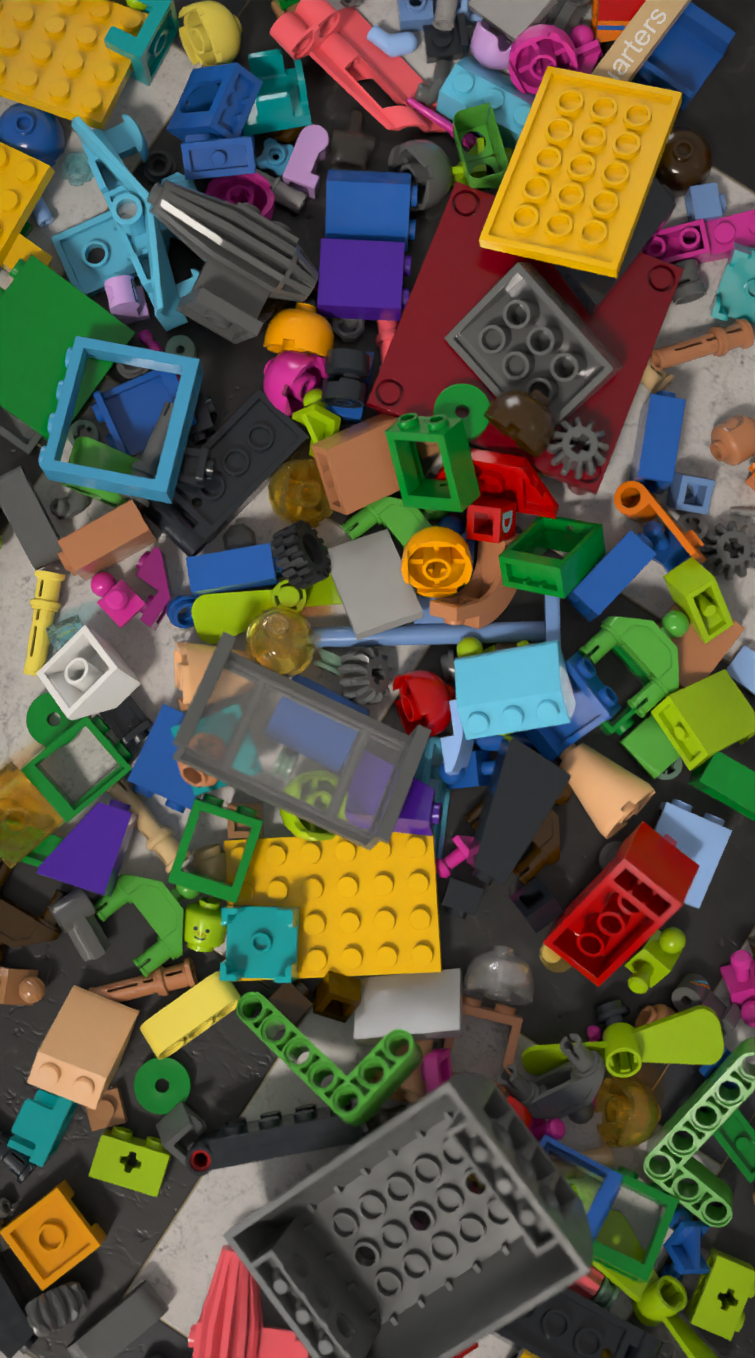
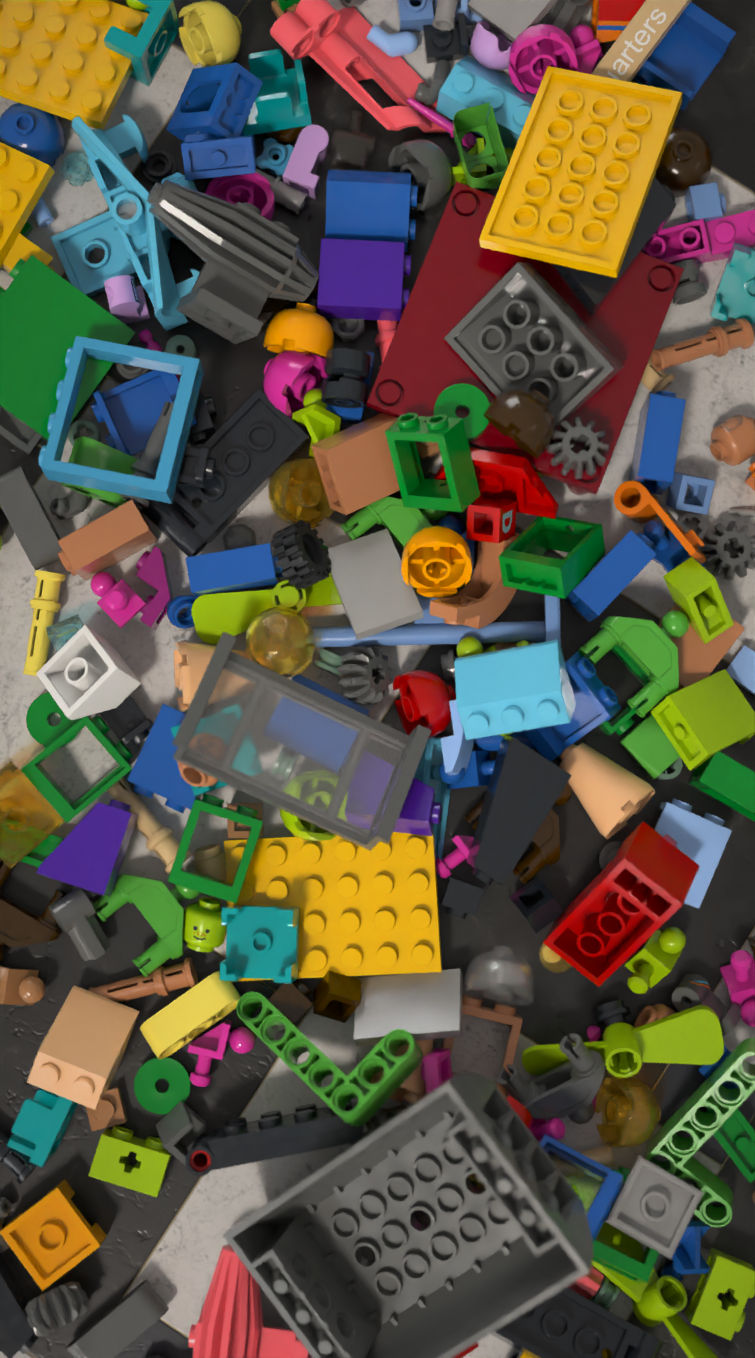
(214, 1045): none -> dark pink piece
(654, 1206): none -> light grey tile

